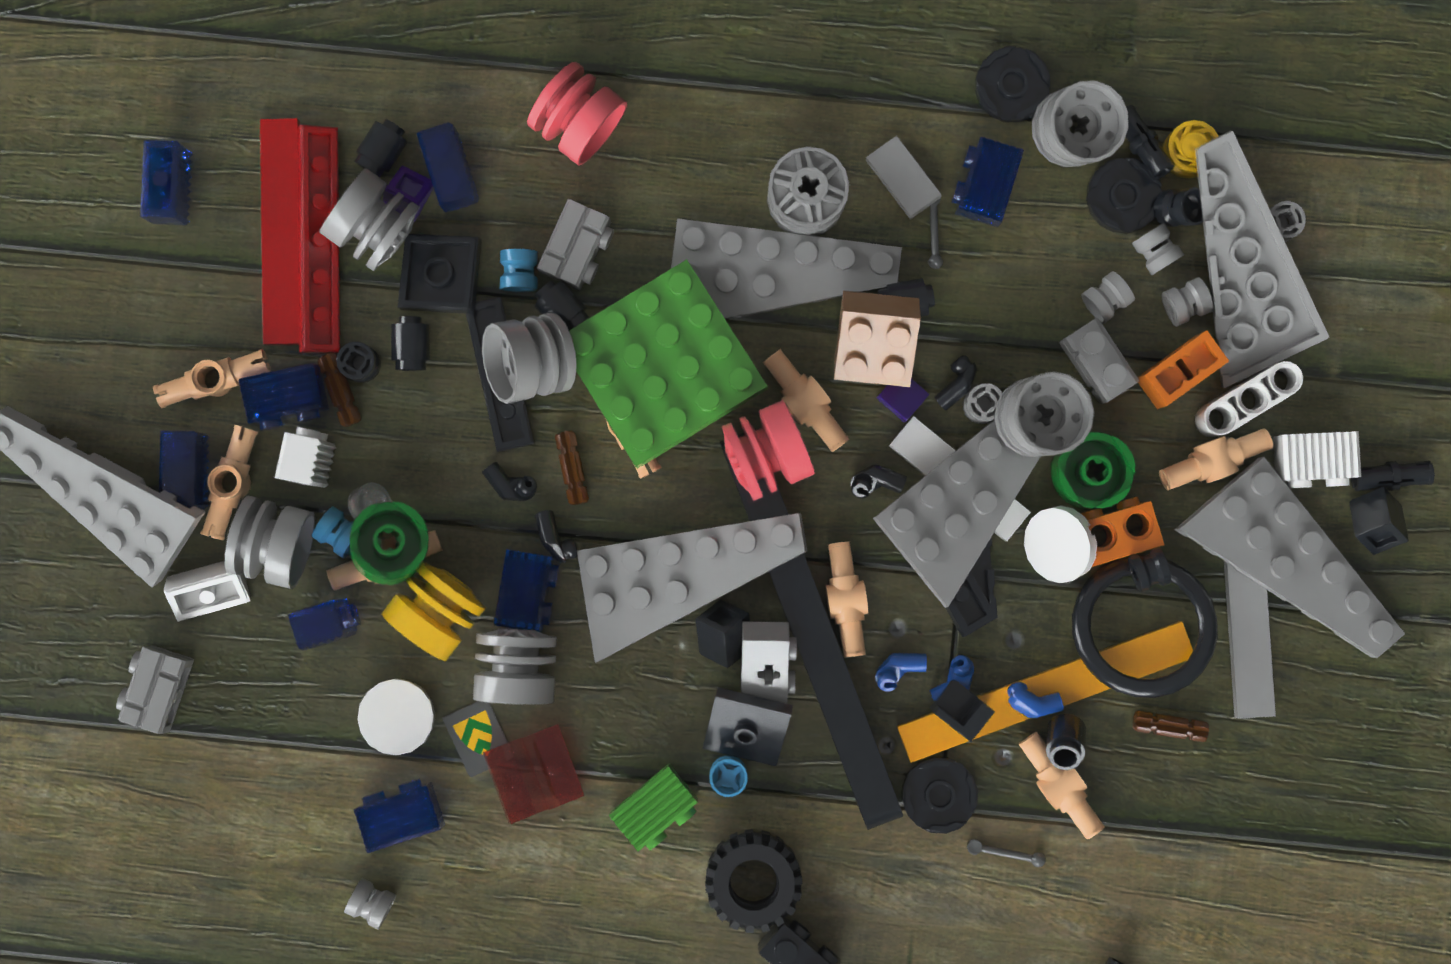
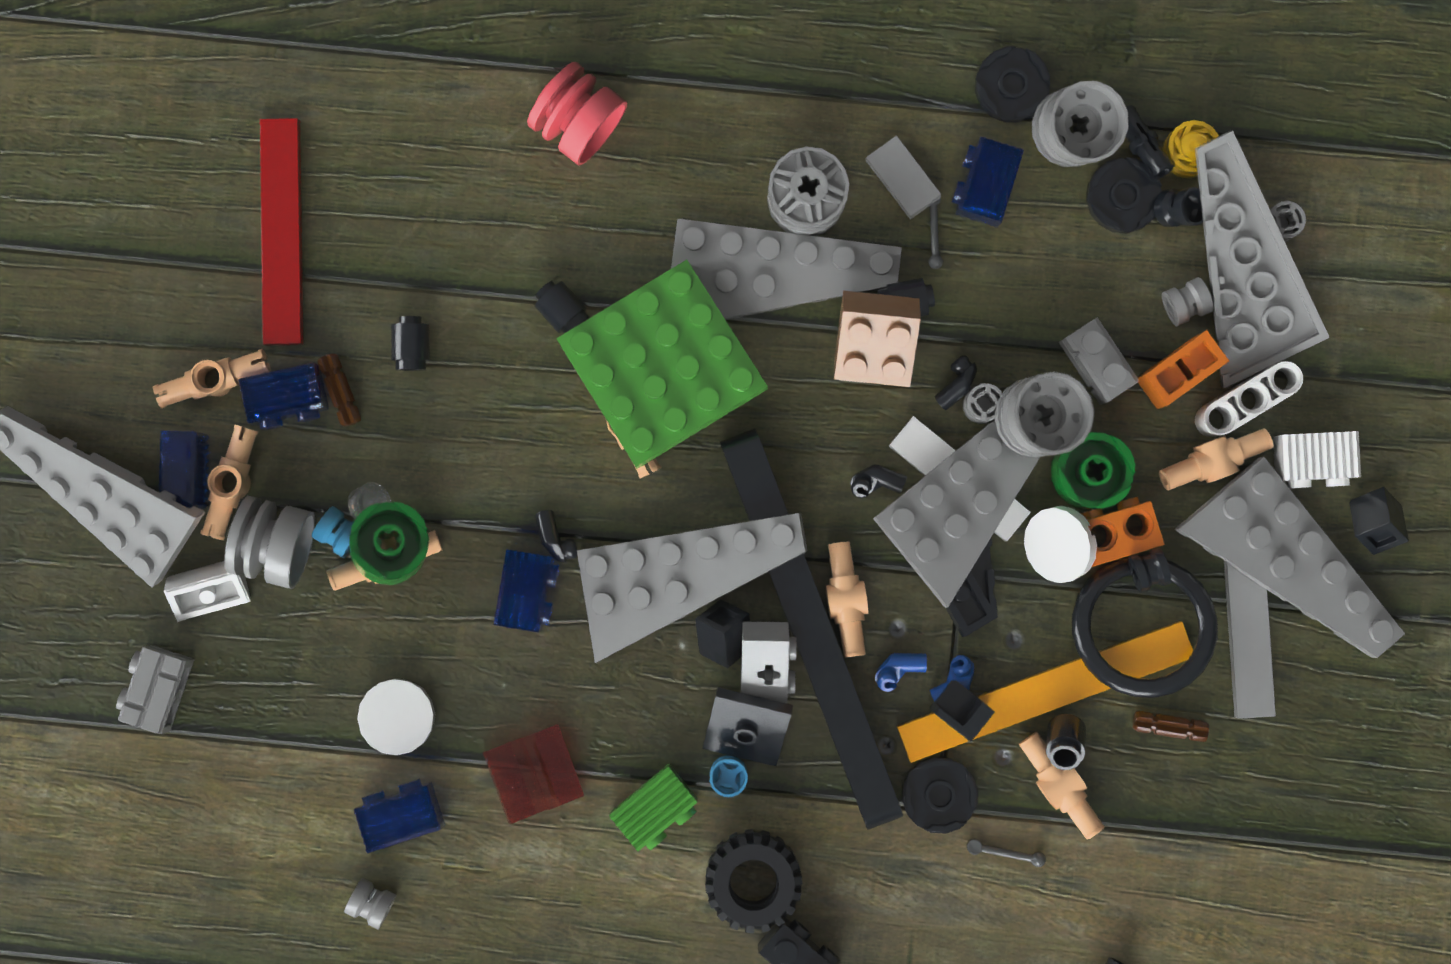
(165, 182): clear blue brick -> none
(305, 458): white brick -> none
(317, 254): red tile -> none
(324, 623): clear blue brick -> none
(364, 365): black wheel -> none
(369, 219): light grey wheel -> none
(381, 147): black brick -> none
(411, 185): dark purple slope -> none
(433, 611): yellow wheel -> none
(439, 273): black plate -> none
(448, 167): clear blue brick -> none
(473, 732): dark grey sticker -> none
(508, 421): black tile -> none
(510, 487): black arm -> none
(515, 668): light grey wheel -> none
(518, 270): dark azure wheel -> none
(528, 357): light grey wheel -> none
(571, 467): reddish brown axle -> none
(575, 245): light grey brick -> none
(767, 450): coral wheel -> none
(806, 400): light nougat pin -> none
(903, 400): dark purple slope -> none
(1030, 704): blue arm -> none
(1109, 296): light grey wheel -> none
(1161, 257): light grey wheel -> none
(1394, 476): black pin -> none

